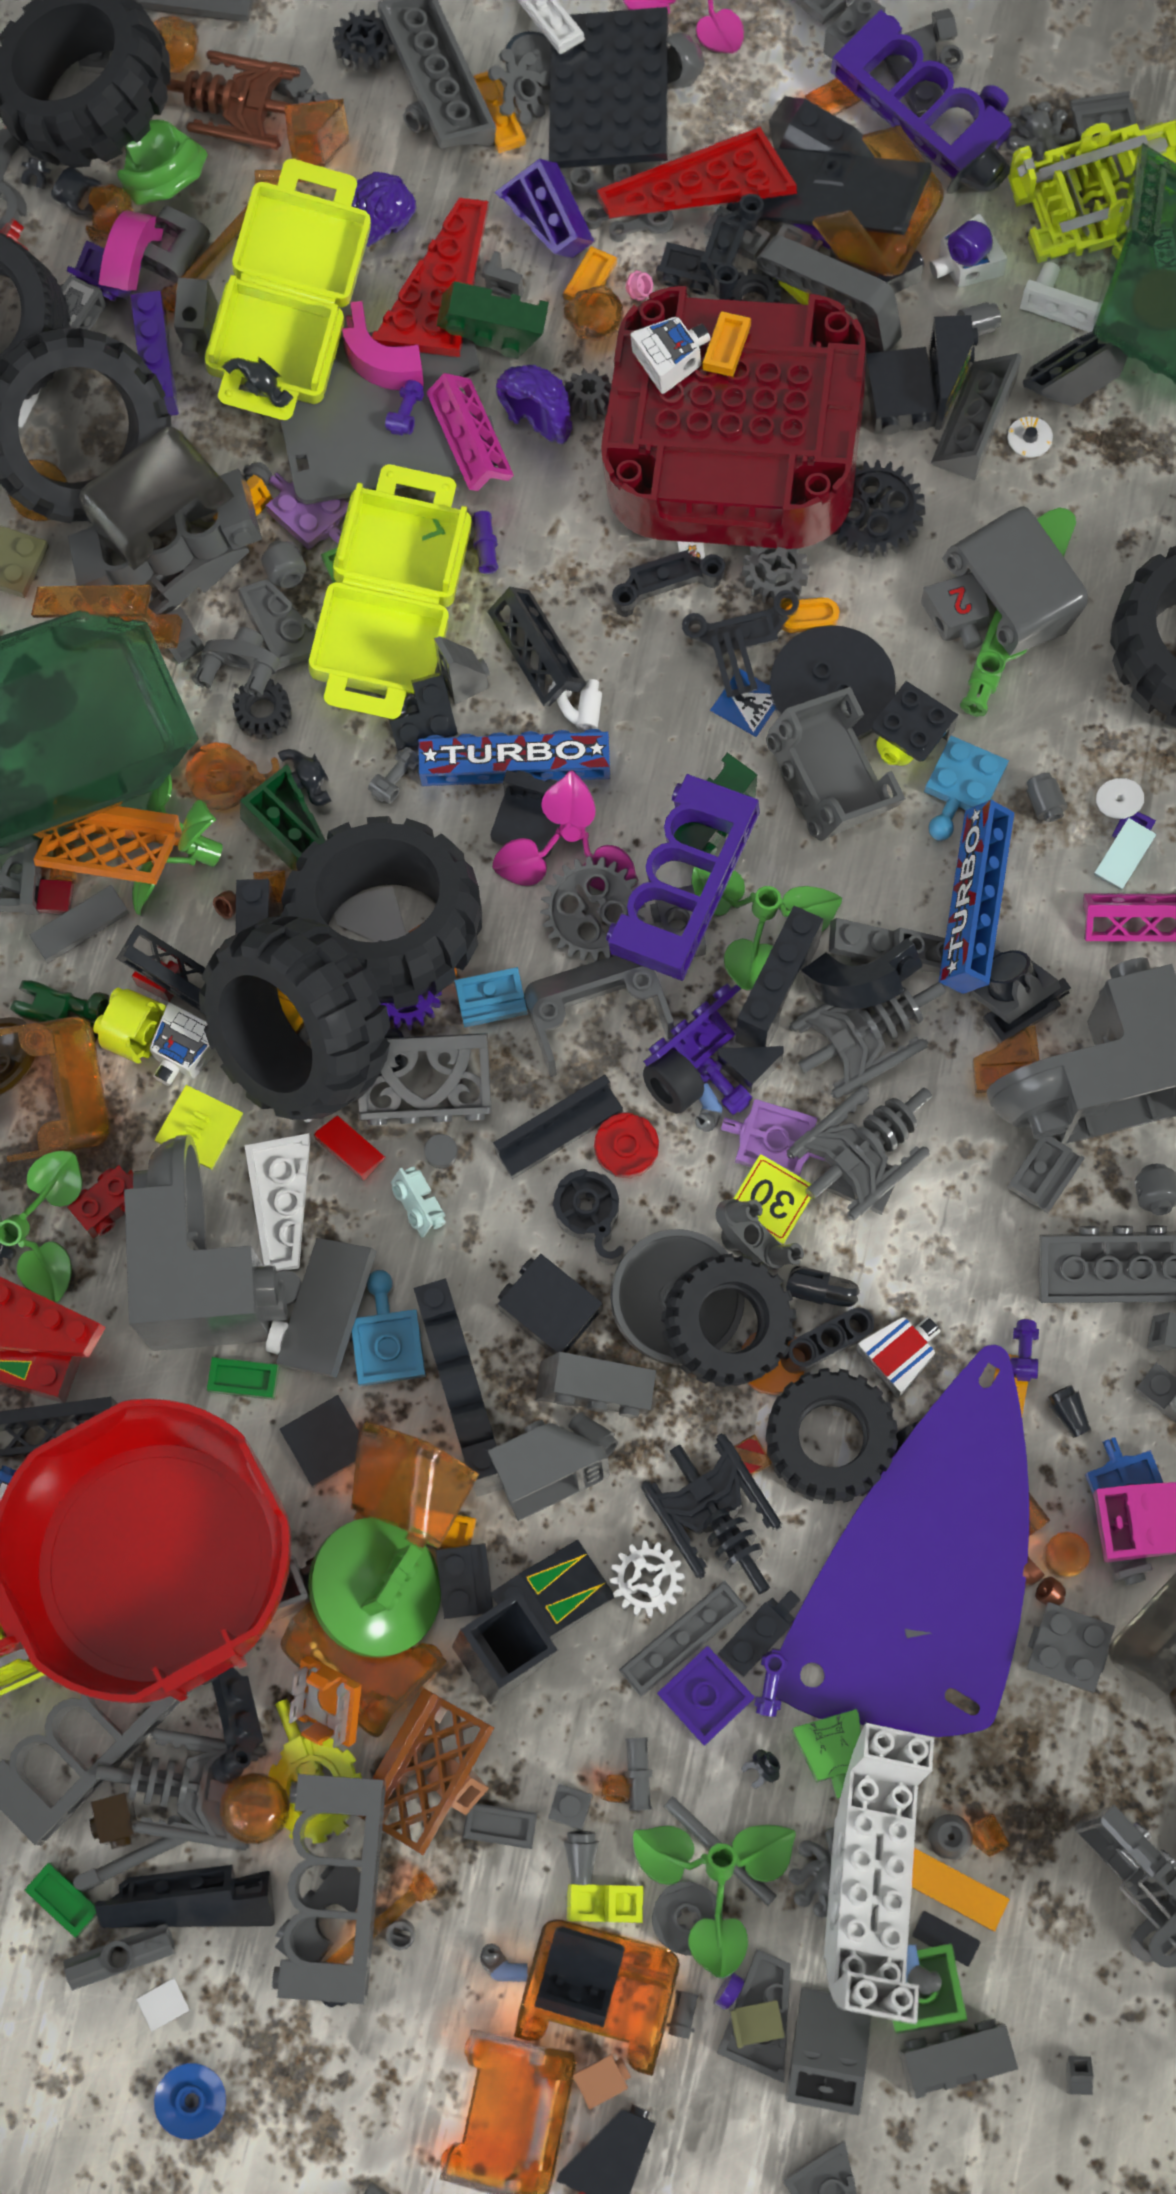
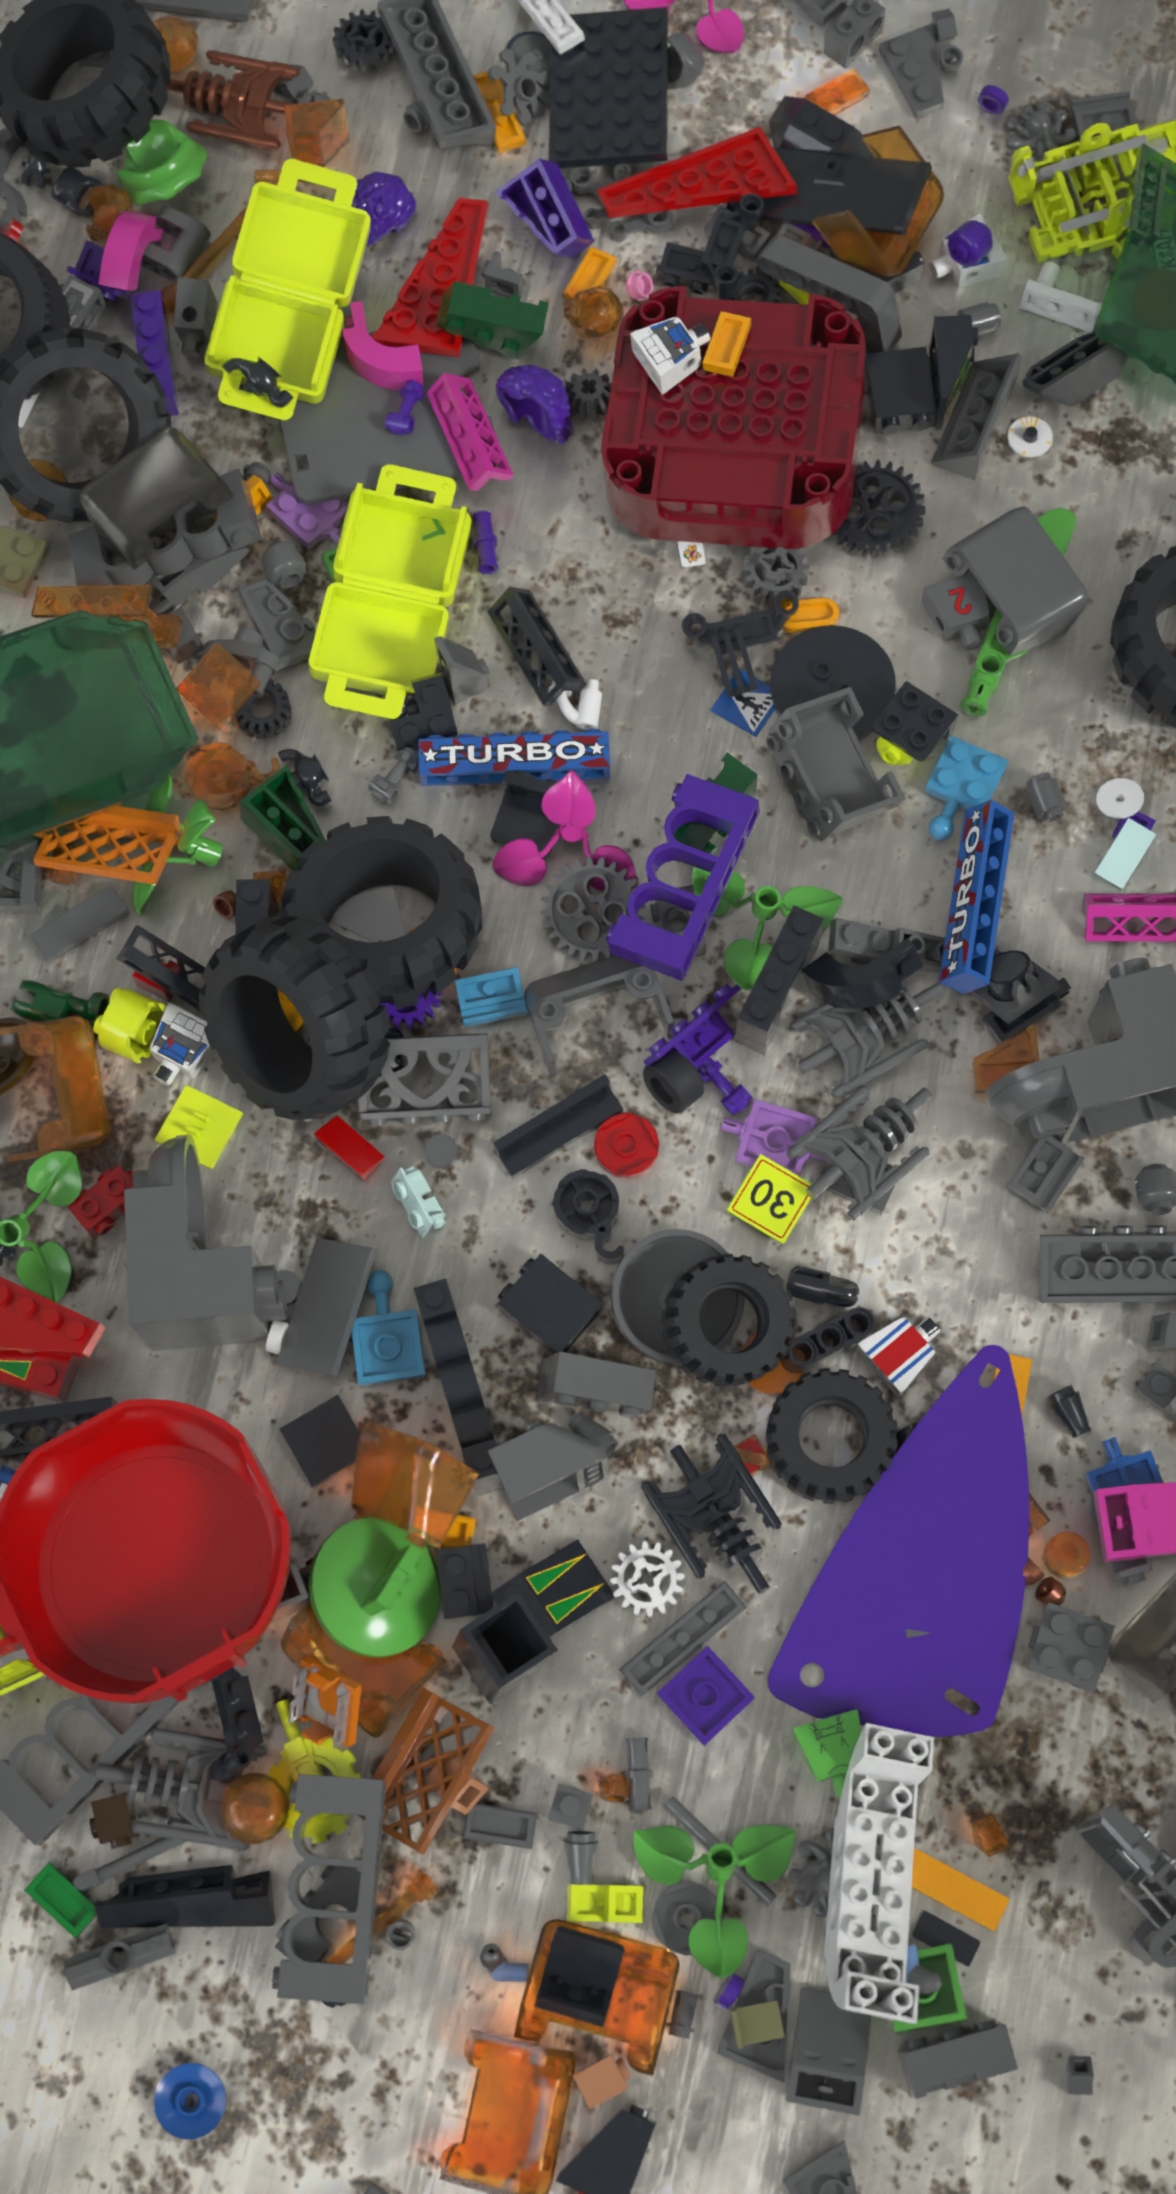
(54, 896): dark red tile -> none
(162, 2004): white sticker -> none
(219, 687): none -> clear orange bracket
(243, 1378): green tile -> none
(279, 1191): white wing -> none
(666, 575): black plate -> none
(710, 1111): arm -> none
(746, 1234): dark grey connector -> none
(750, 1064): black slope -> none
(759, 1633): black hinge -> none
(766, 1765): black plate -> none
(774, 1664): dark purple bar -> none
(883, 38): dark purple fence -> none
(939, 1840): dark grey plate -> none
(982, 173): black piece -> none
(1025, 1366): dark purple bar -> none

